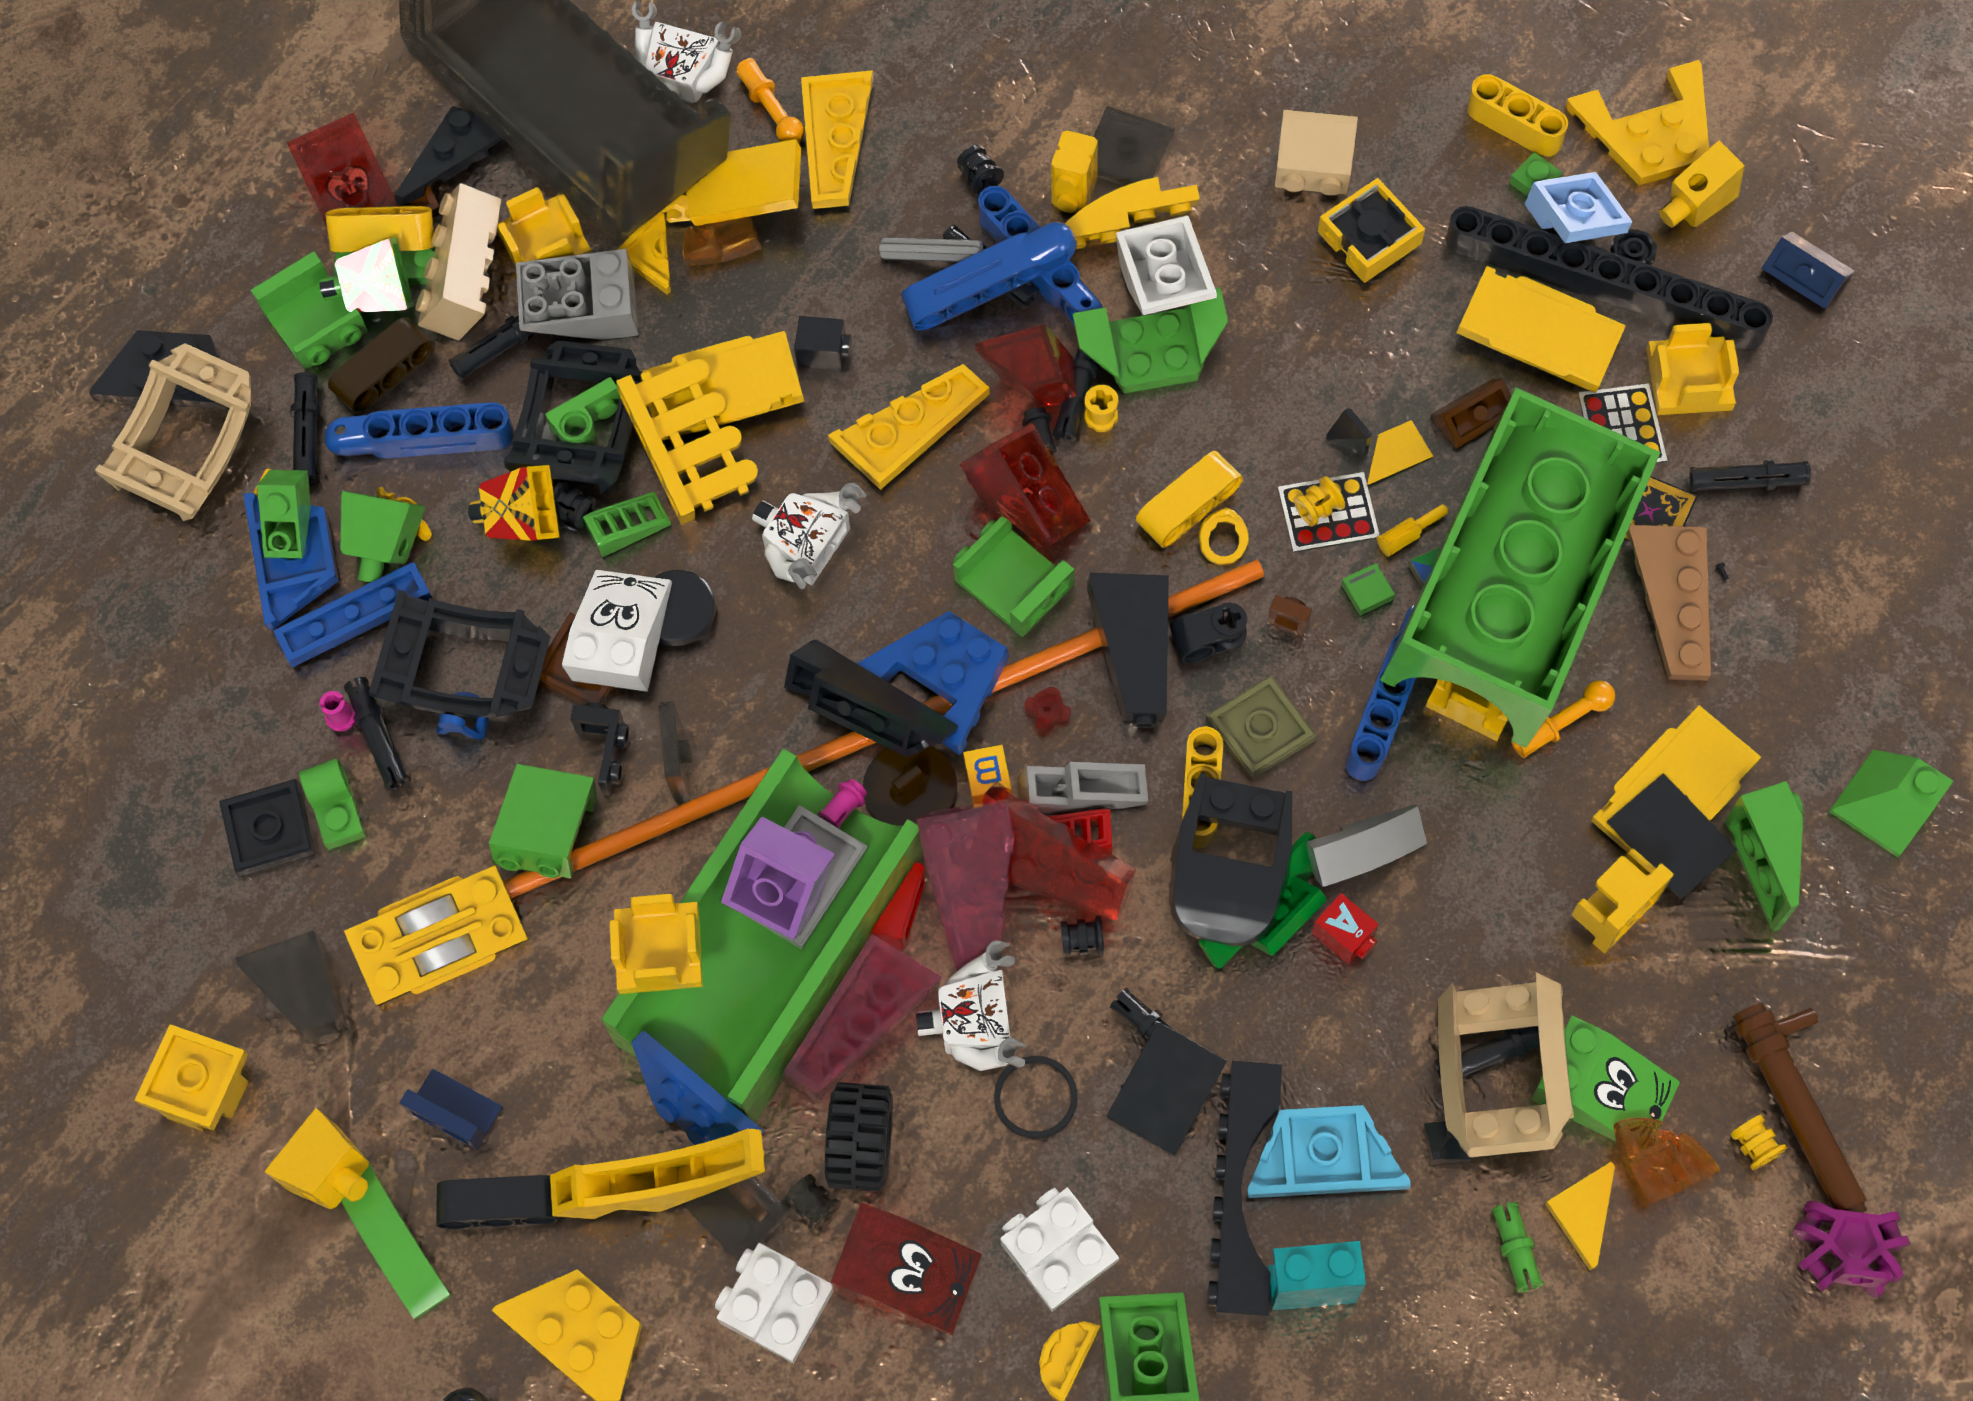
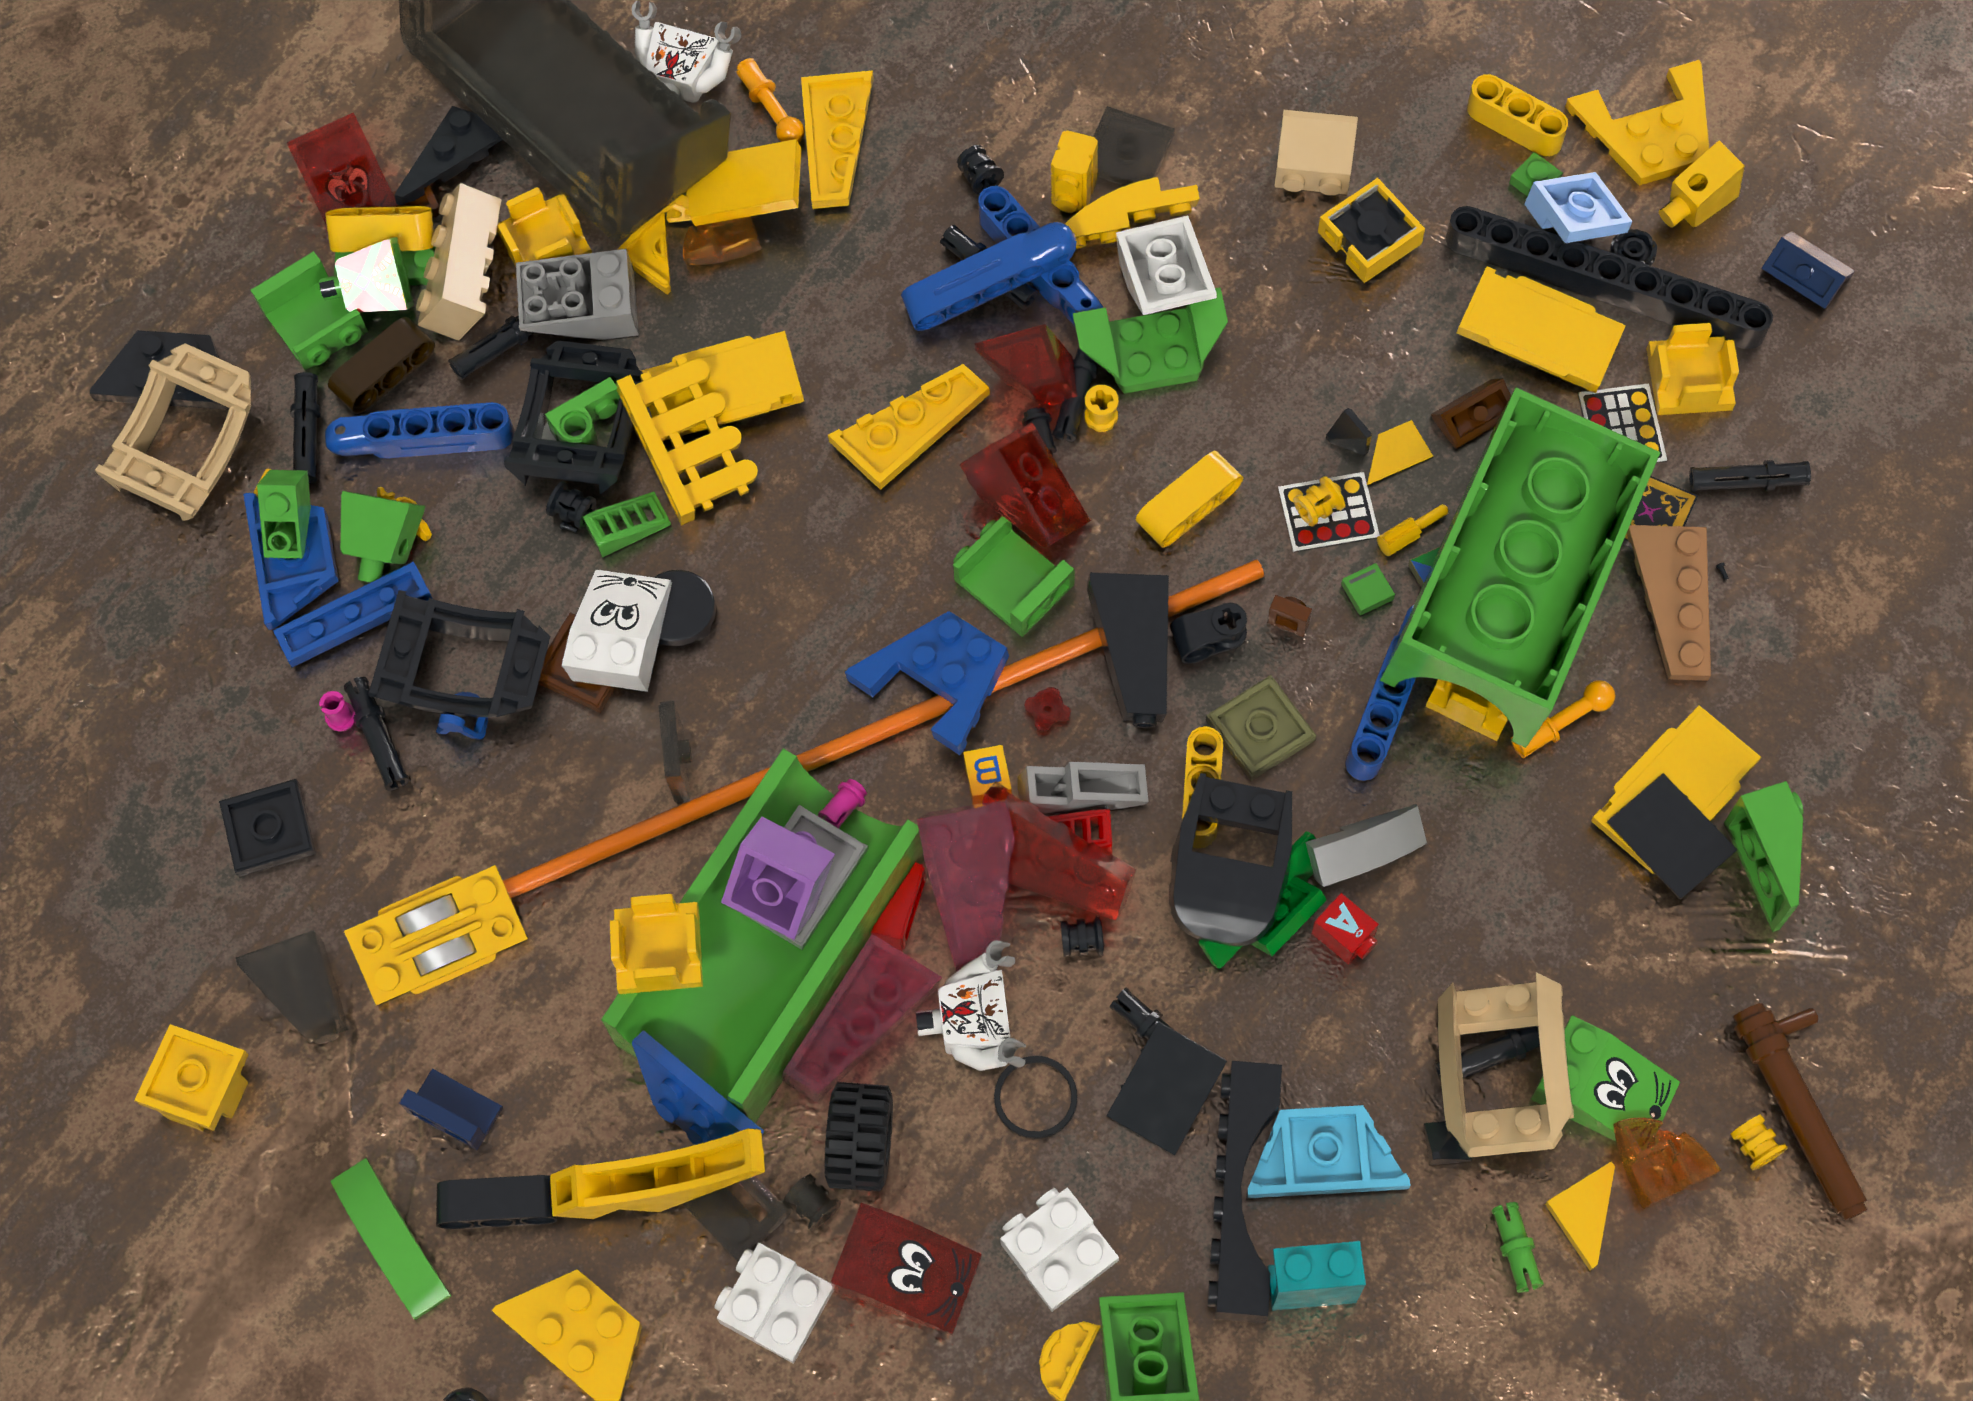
(321, 1164): yellow torso -> none
(333, 803): bright green plate -> none
(517, 505): yellow torso -> none
(541, 820): bright green panel -> none
(601, 721): black bracket -> none
(806, 531): white torso -> none
(821, 343): black brick -> none
(864, 701): black wedge -> none
(909, 786): dark brown shield -> none
(928, 249): light grey axle -> none
(1210, 523): yellow piece -> none
(1622, 898): yellow panel -> none
(1855, 1243): magenta piece -> none
(1891, 798): bright green slope -> none

